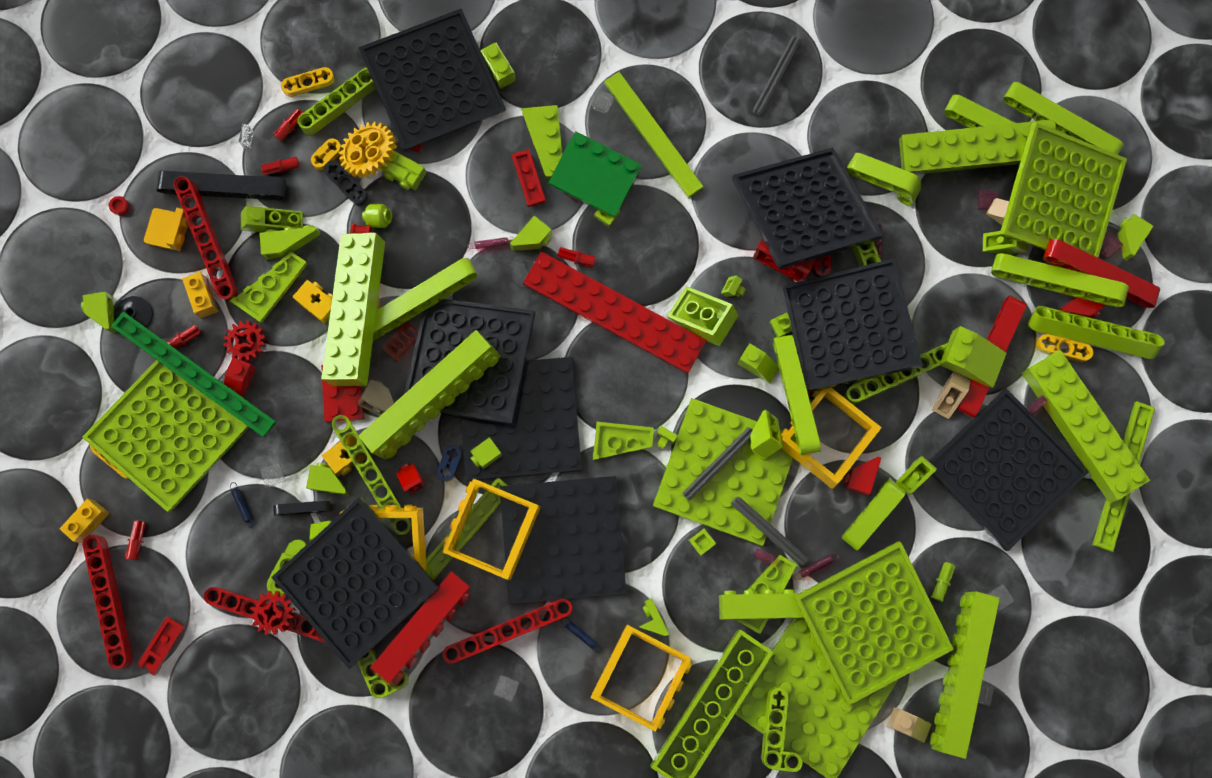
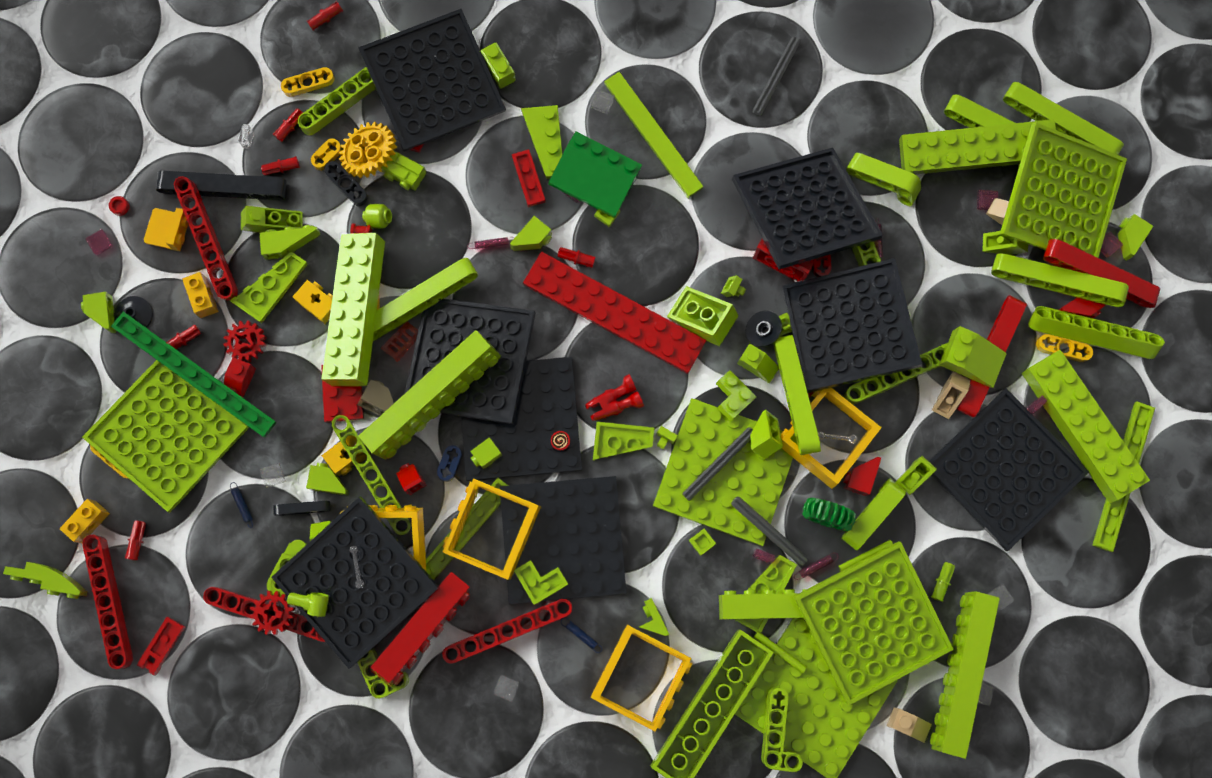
(49, 578): none -> lime slope
(99, 242): none -> clear pink tile
(314, 603): none -> lime pin
(324, 15): none -> red pin
(359, 583): none -> clear hinge
(537, 586): none -> lime plate
(560, 440): none -> tile
(610, 405): none -> red piece
(738, 395): none -> lime plate
(758, 323): none -> black dish
(780, 652): none -> lime bar
(829, 514): none -> green gear
(852, 439): none -> clear hinge
(865, 555): none -> lime bar

